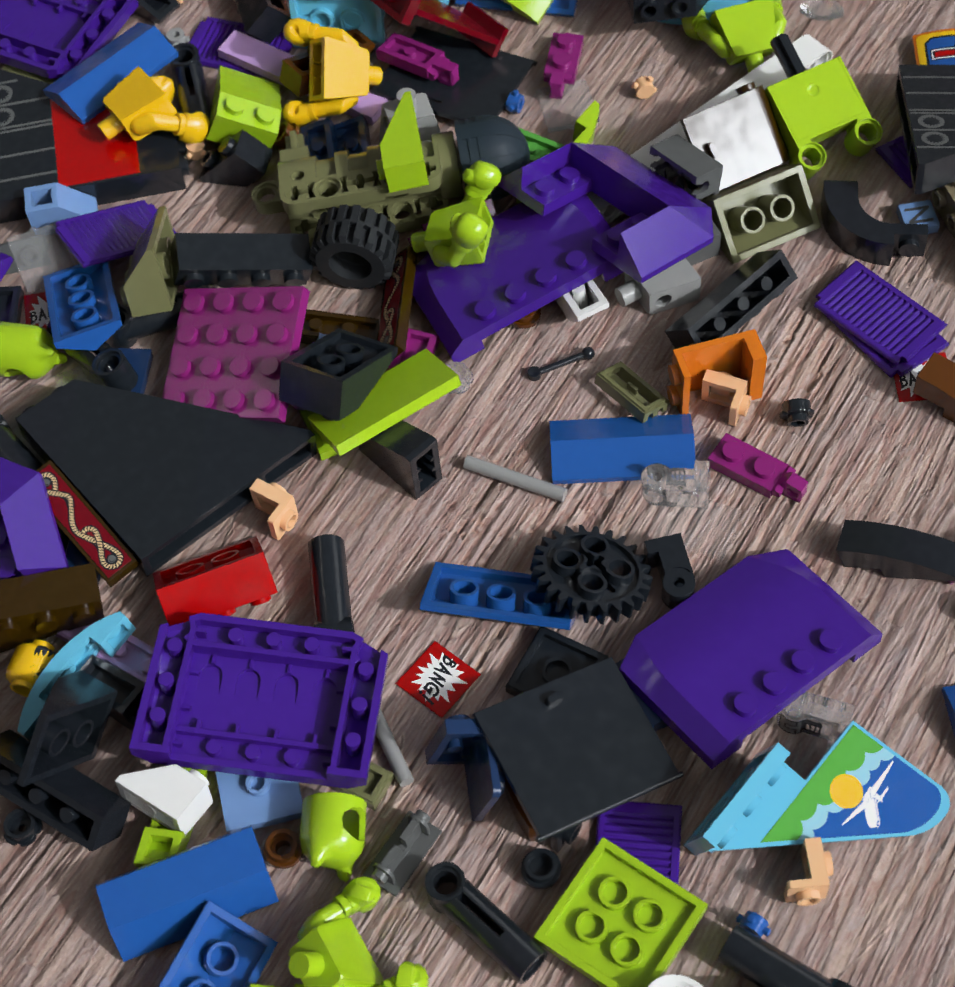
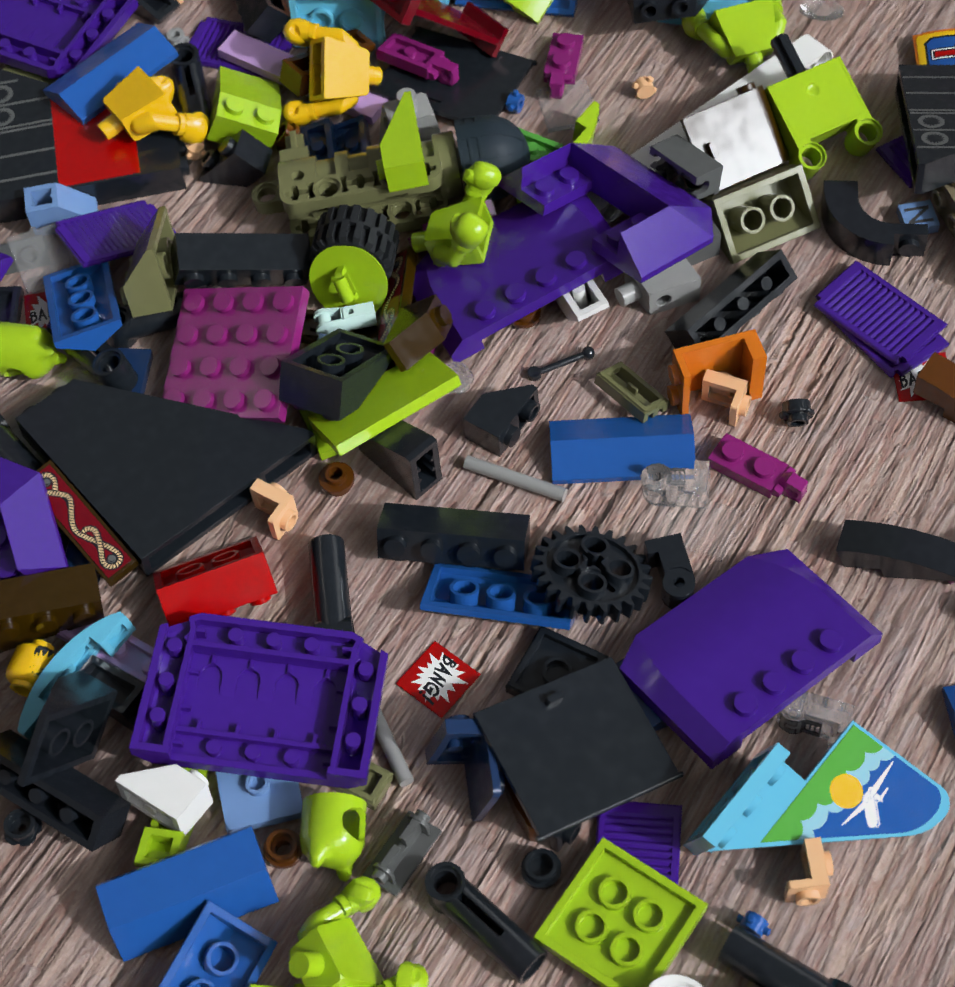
(339, 486): none -> reddish brown plate
(345, 318): none -> light aqua bar
(347, 277): none -> lime shield
(418, 331): none -> dark brown slope
(453, 536): none -> black brick
(500, 416): none -> black slope

